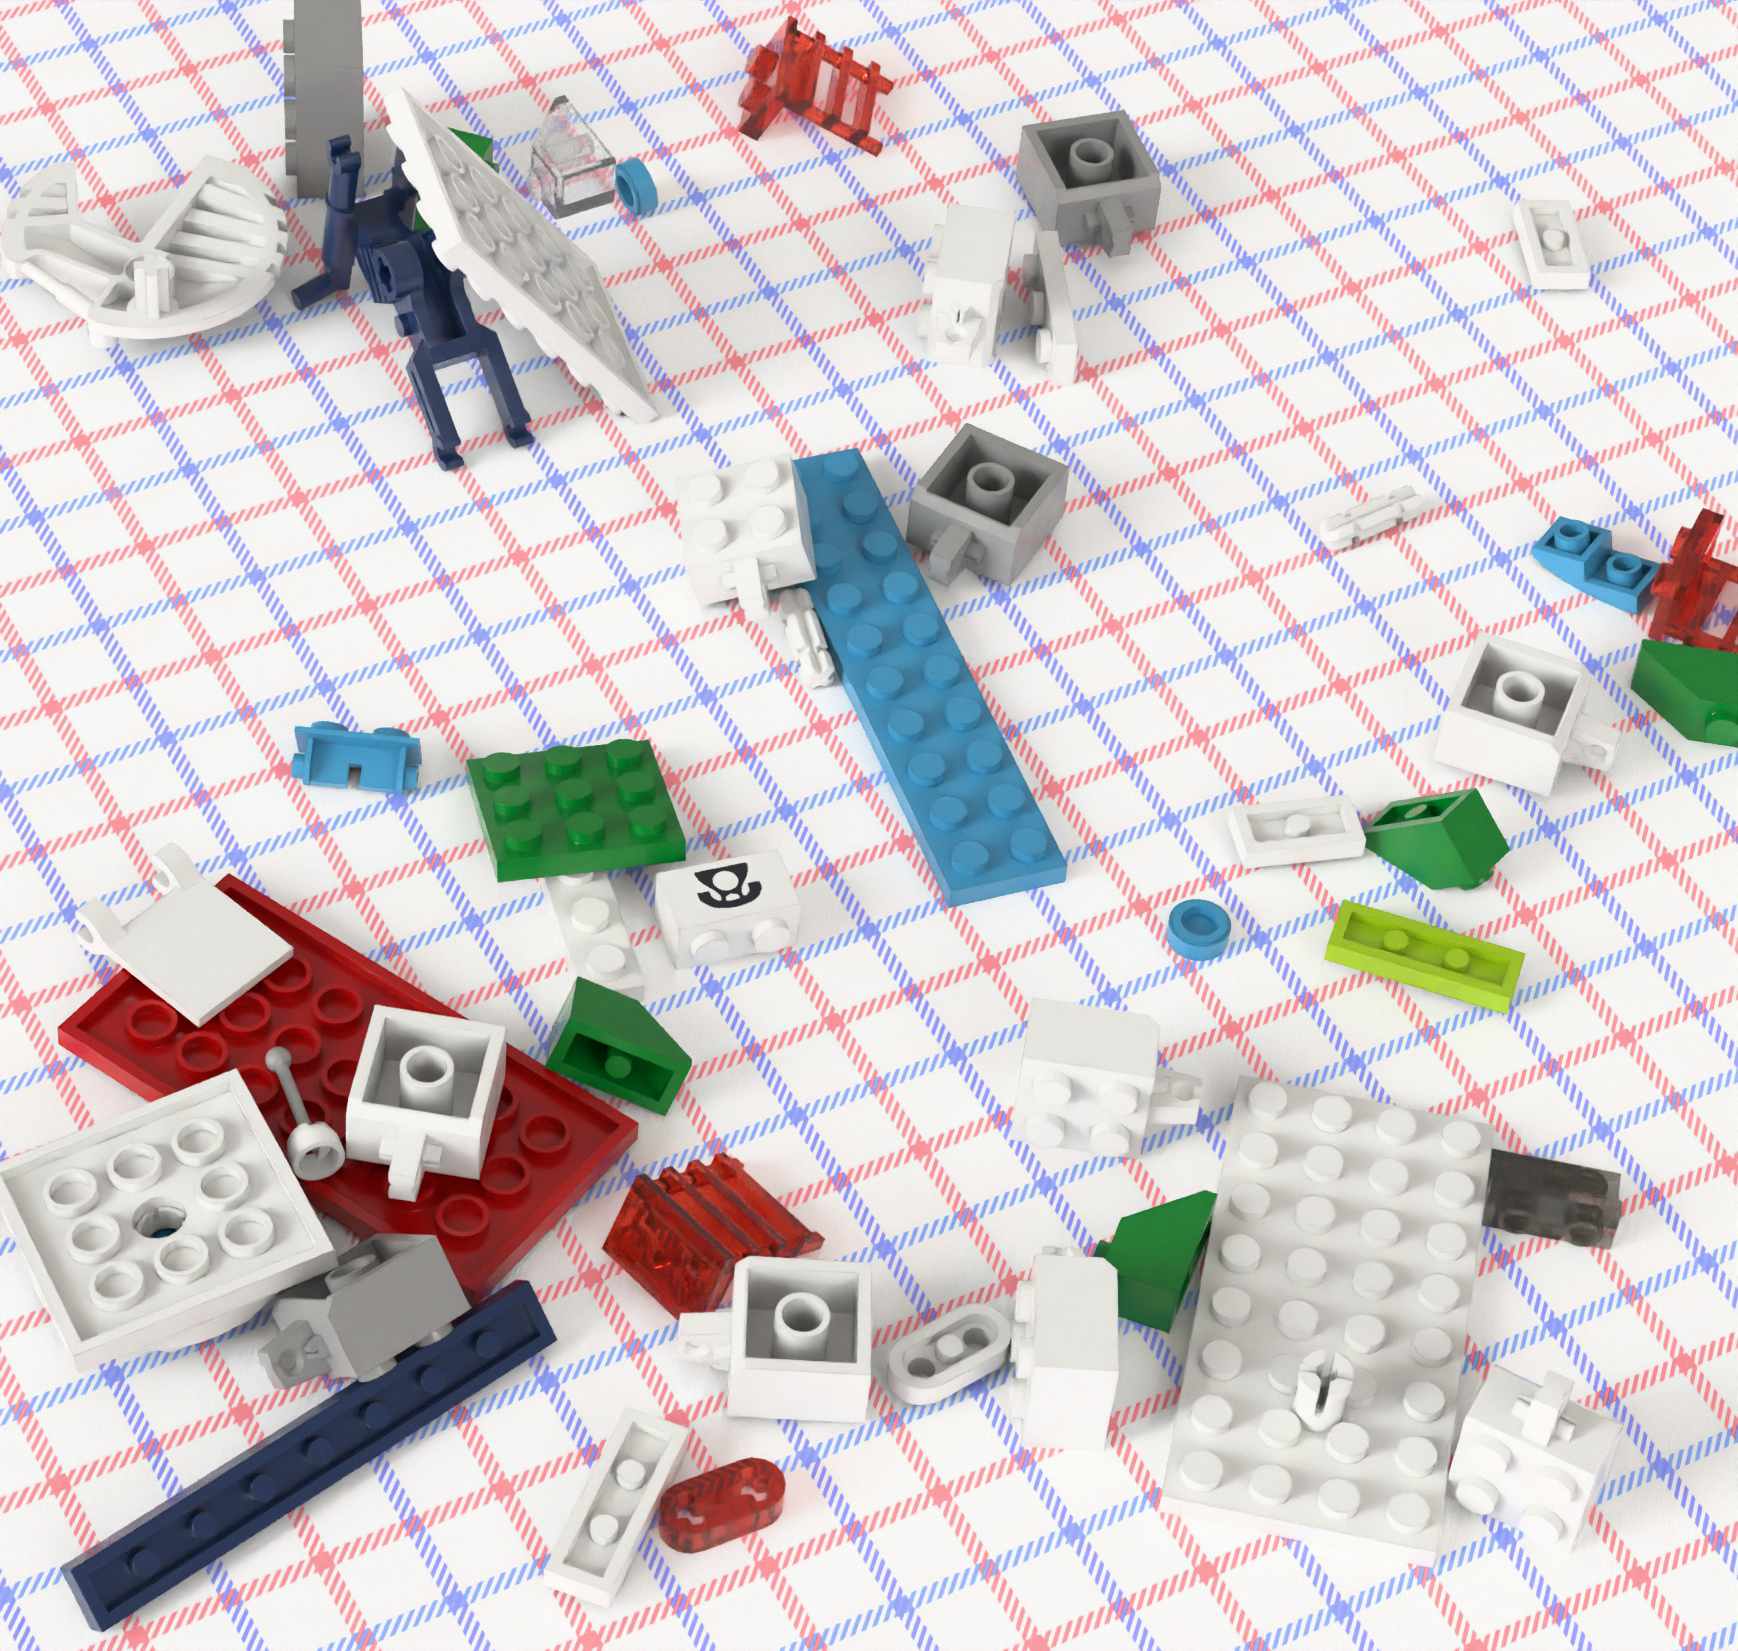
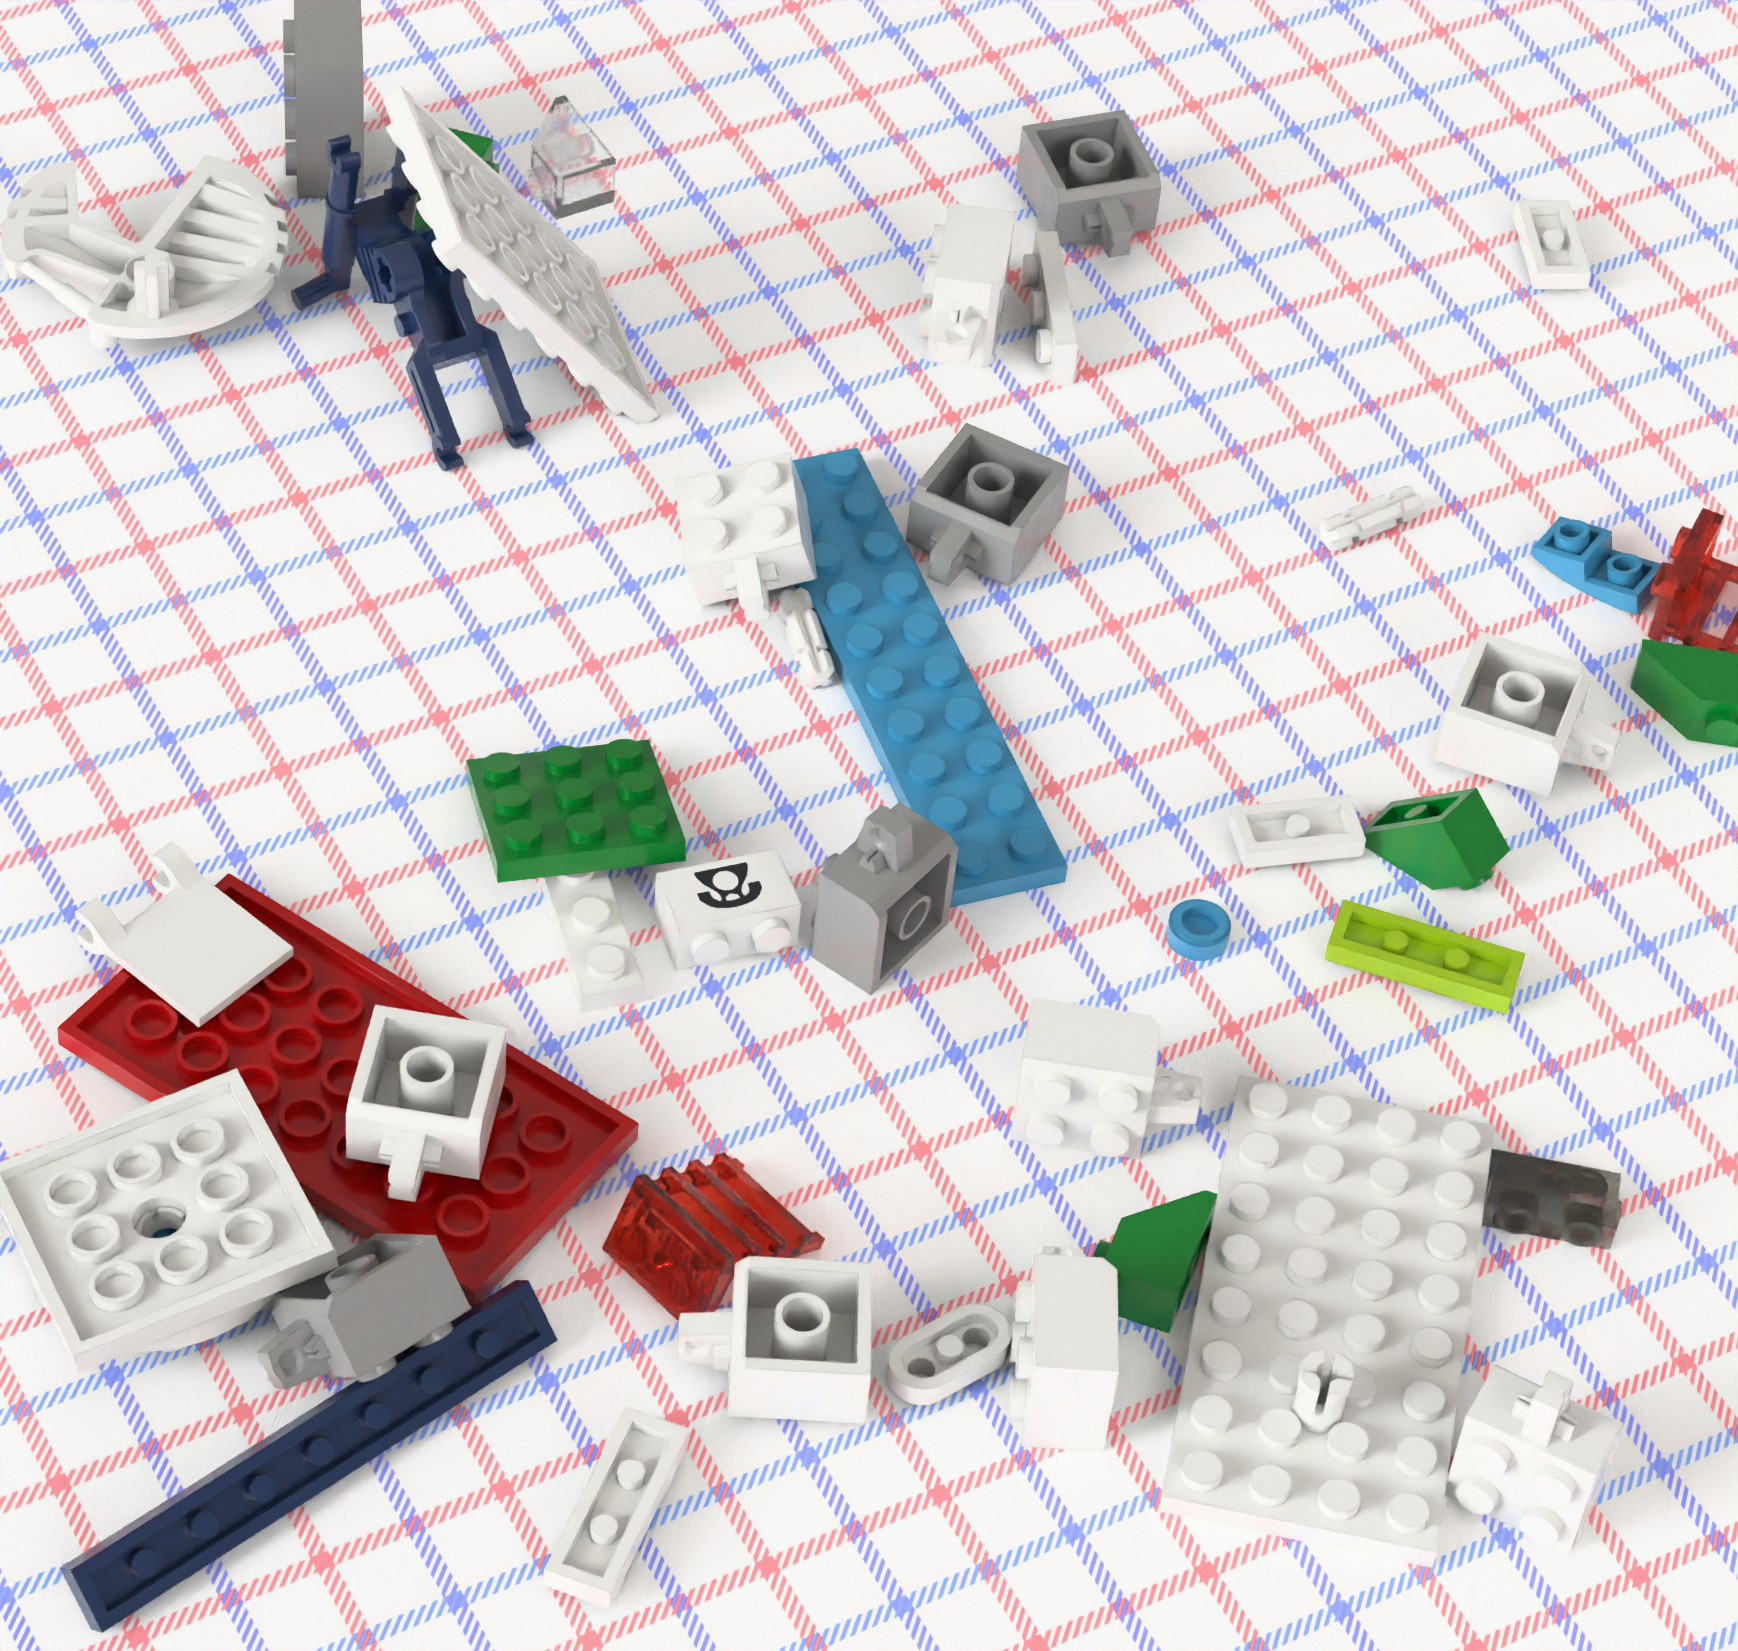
(318, 1137): white hinge -> none
(380, 755): dark azure hinge -> none
(616, 1047): green slope -> none
(635, 186): dark azure tile -> none
(722, 1507): clear red beam -> none
(787, 77): clear red plate -> none
(883, 896): none -> light grey hinge

